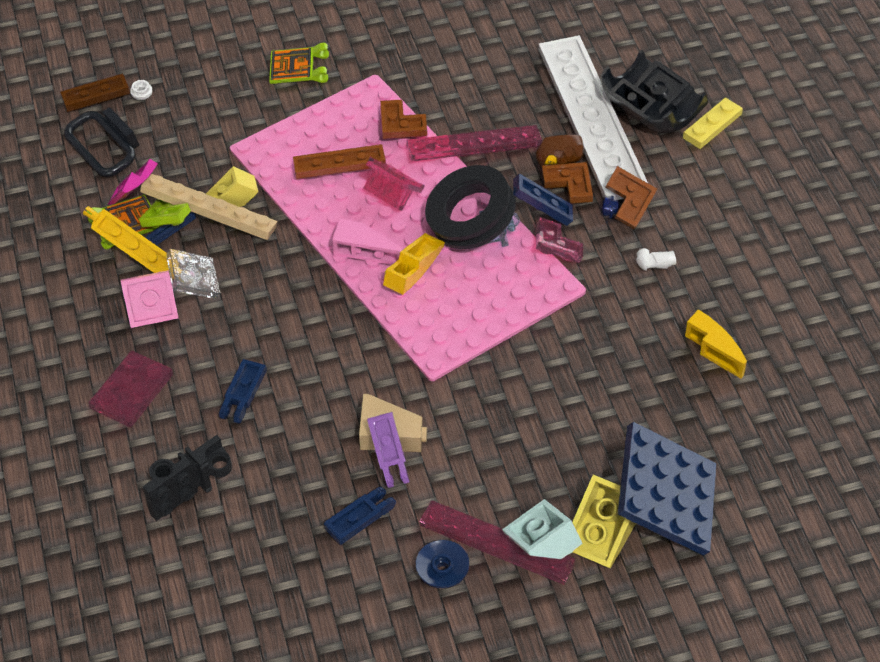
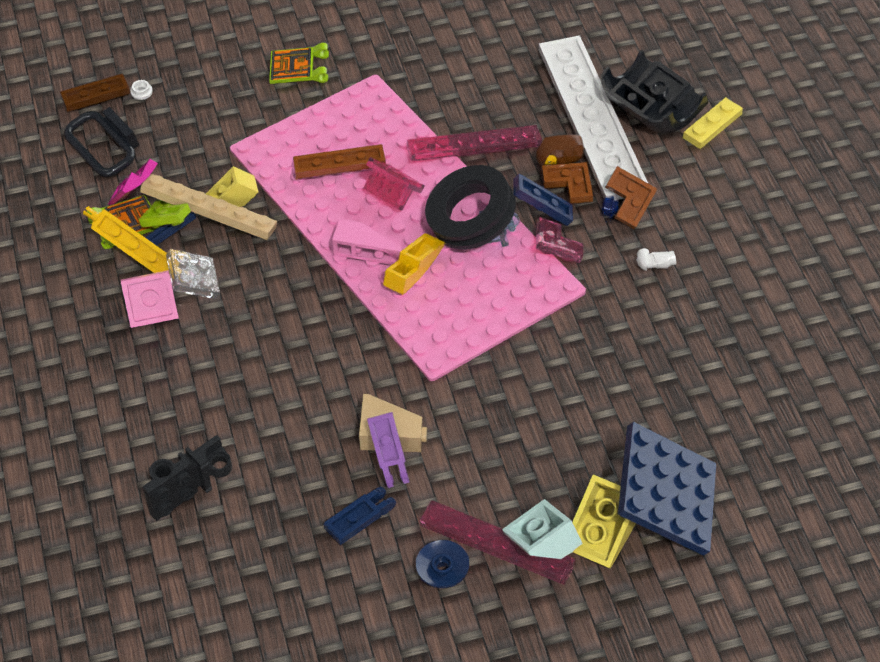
(130, 388): clear pink plate -> none
(243, 389): dark blue hinge -> none
(397, 124): dark orange plate -> none
(716, 343): yellow slope -> none

